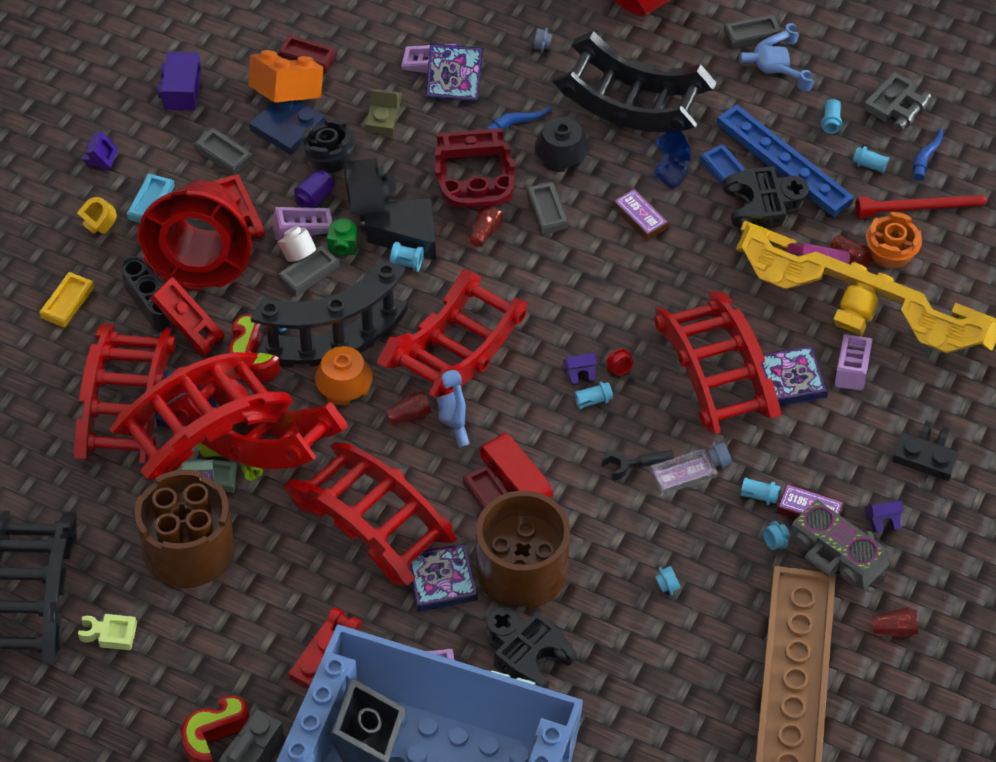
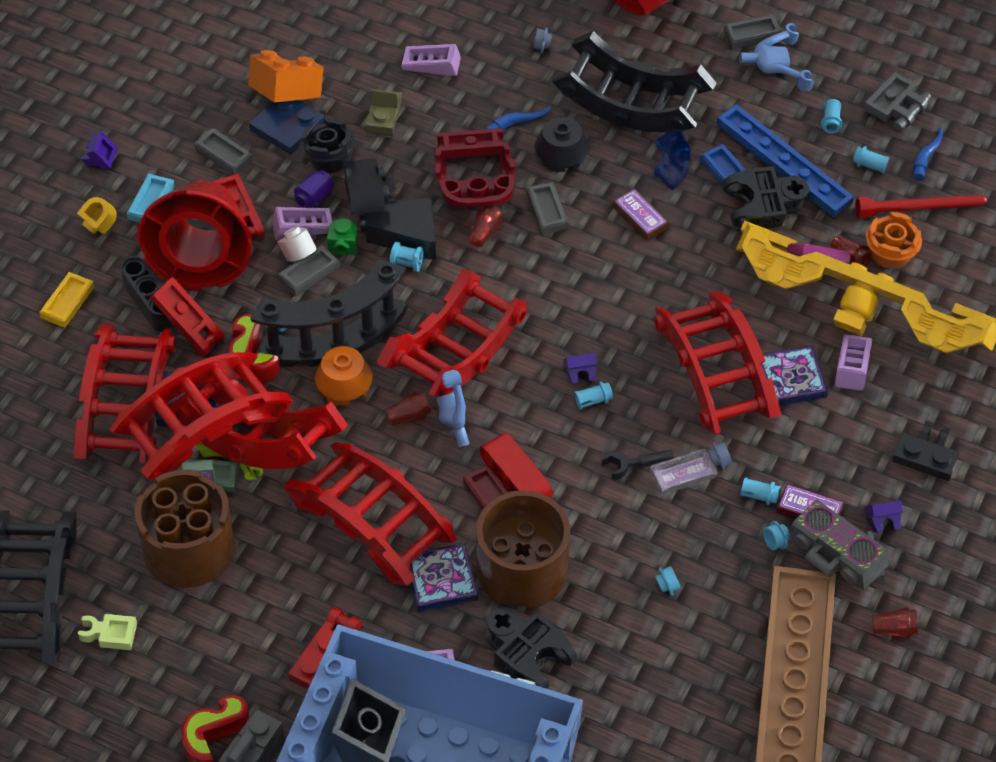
(180, 81): dark purple piece -> none
(296, 47): dark red tile -> none
(454, 72): tile -> none
(619, 362): red plate -> none

